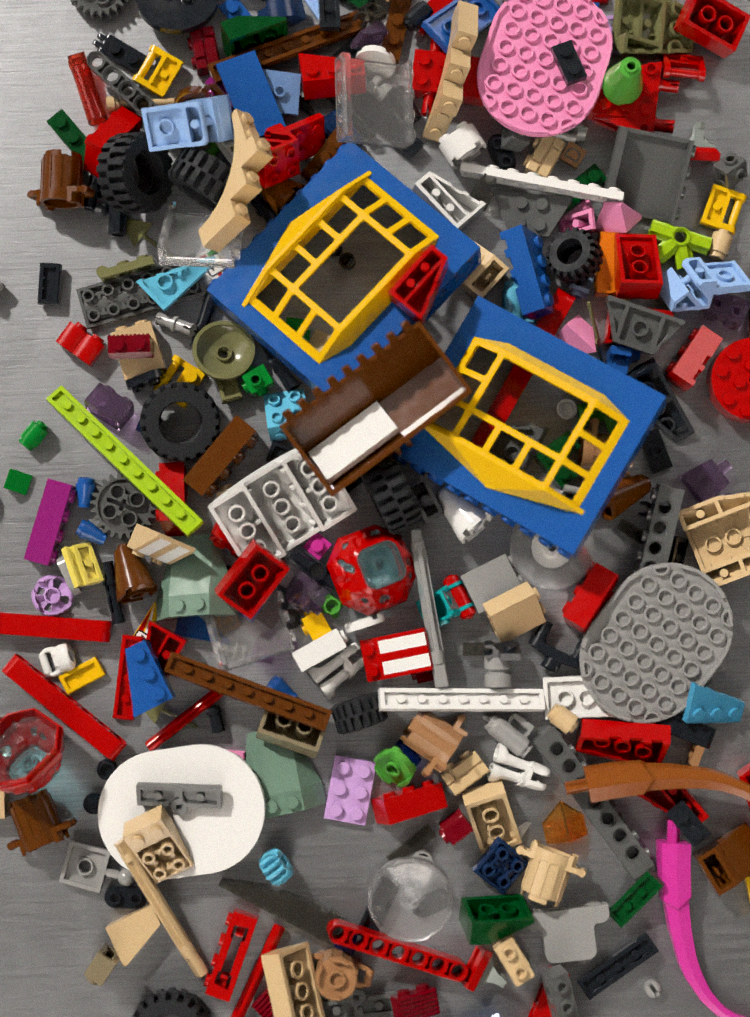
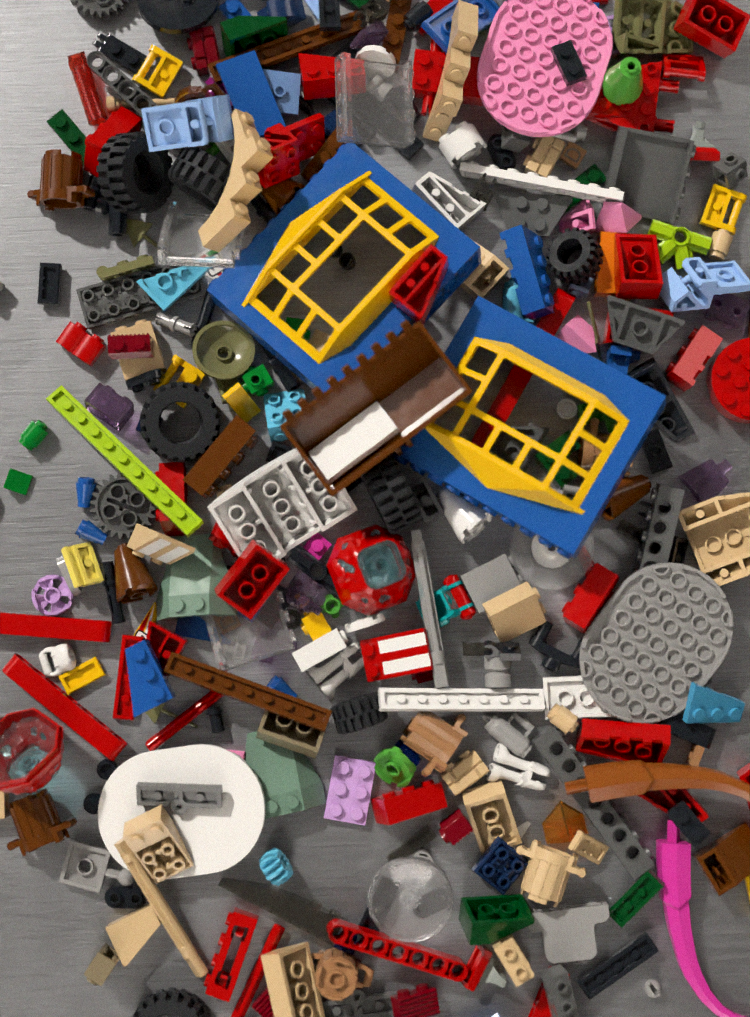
(50, 522): magenta brick -> none
(241, 402): none -> yellow tile
(588, 847): none -> tan plate

